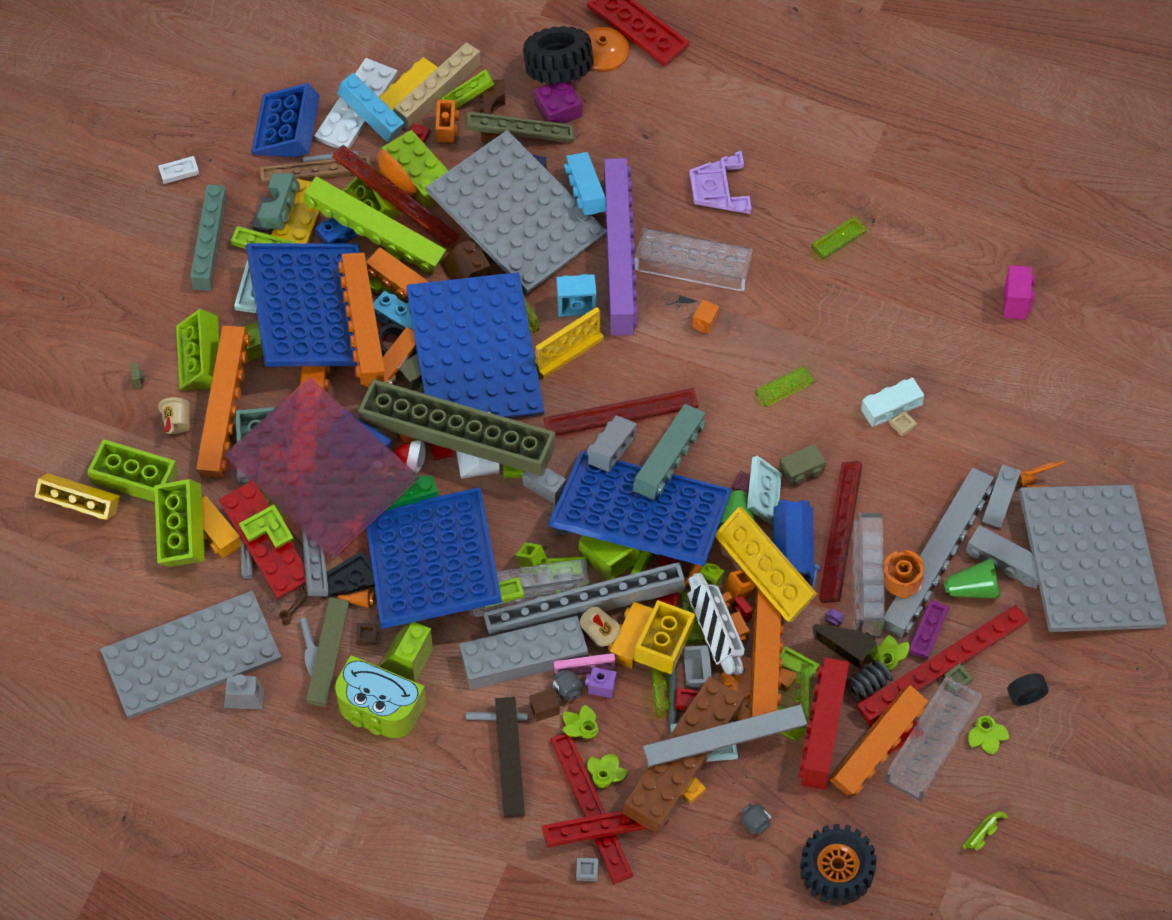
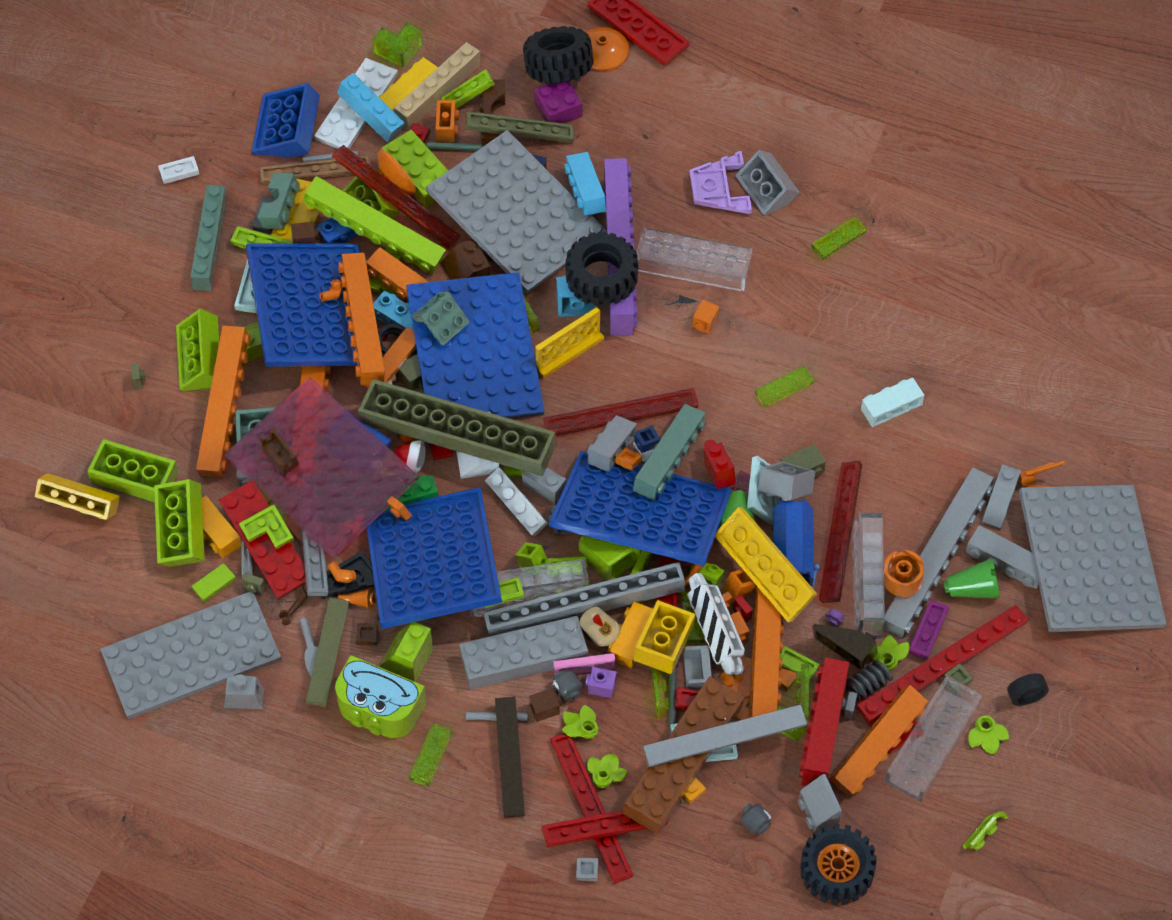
(175, 415): tan hat -> none
(213, 582): none -> lime tile
(253, 583): none -> olive plate
(278, 452): none -> reddish brown hinge
(304, 233): none -> reddish brown brick
(333, 293): none -> orange arm
(342, 575): none -> orange arm
(398, 47): none -> clear neon green brick
(398, 509): none -> orange plate
(430, 755): none -> clear neon green plate
(442, 317): none -> sand green bracket
(454, 146): none -> sand green bar
(516, 501): none -> white plate
(606, 249): none -> black tyre
(628, 459): none -> orange plate
(645, 442): none -> dark blue leg
(718, 464): none -> red brick
(767, 182): none -> light grey slope
(786, 481): none -> light grey brick
(819, 804): none -> light grey slope
(848, 705): none -> light grey plate
(903, 423): tan tile -> none
(1018, 292): dark pink brick -> none

